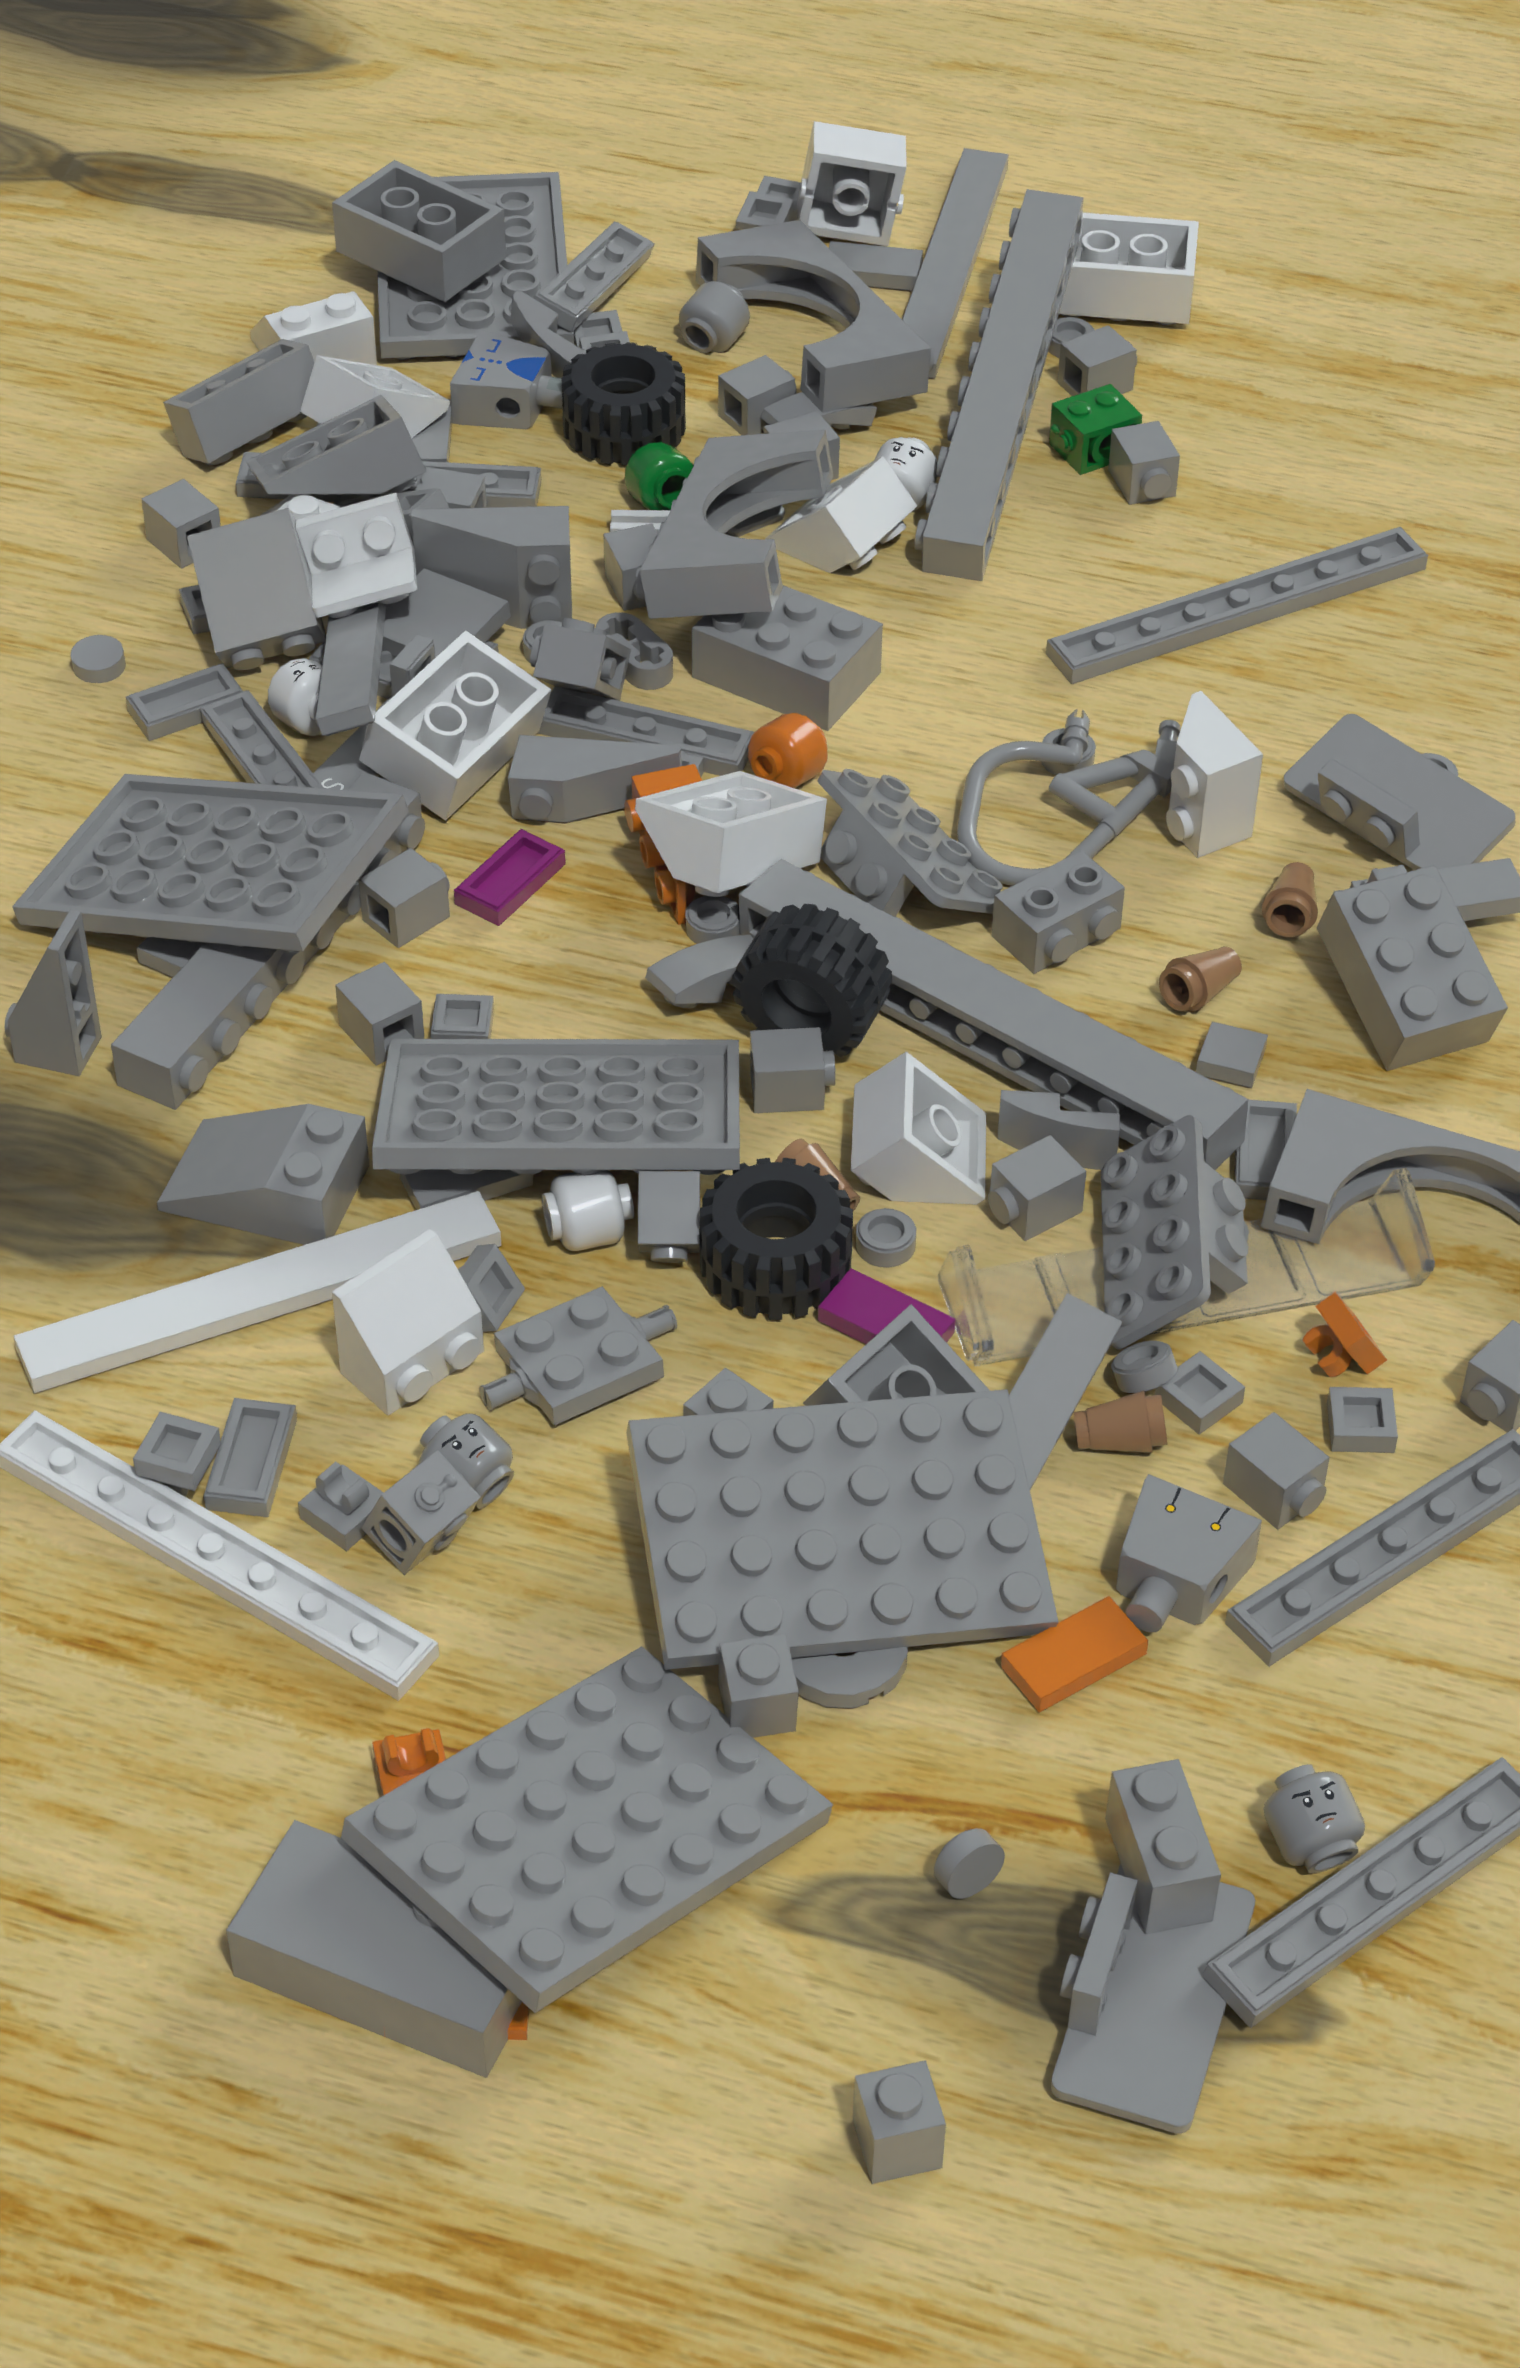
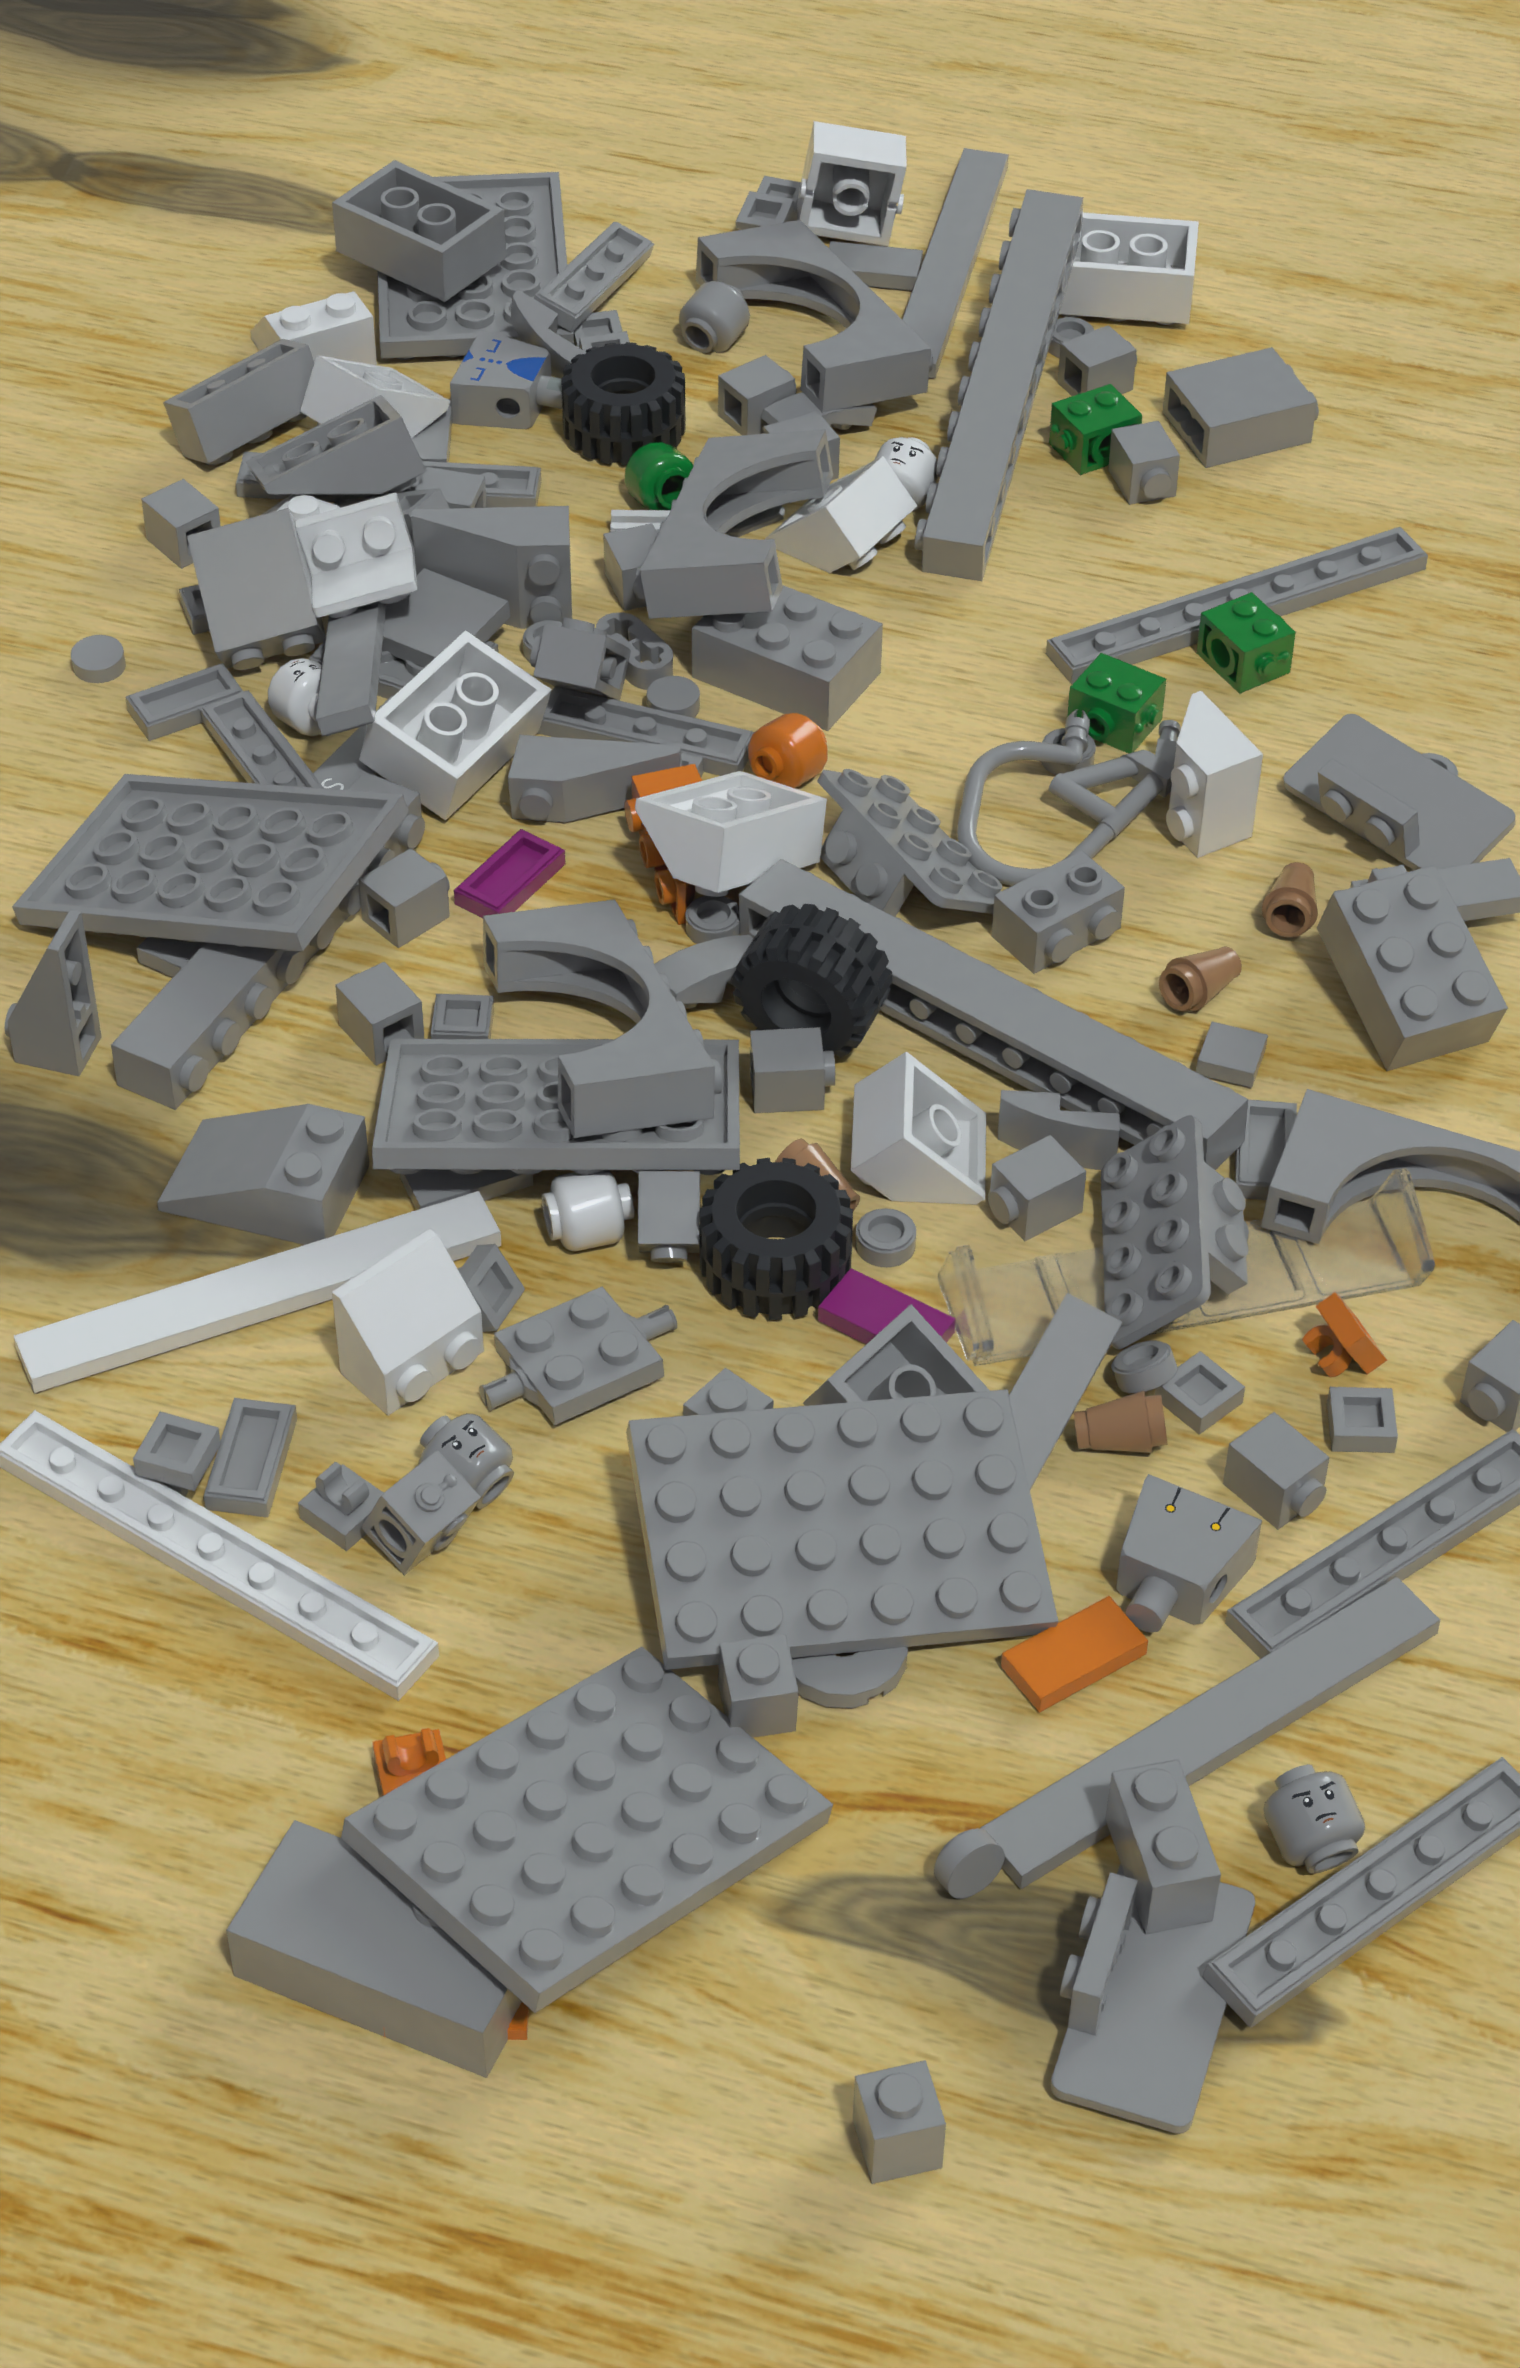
(411, 661): light grey tile -> none
(592, 951): none -> light grey arch
(674, 695): none -> light grey tile
(1119, 701): none -> green head
(1217, 1724): none -> light grey tile
(1239, 407): none -> light grey brick
(1245, 642): none -> green head

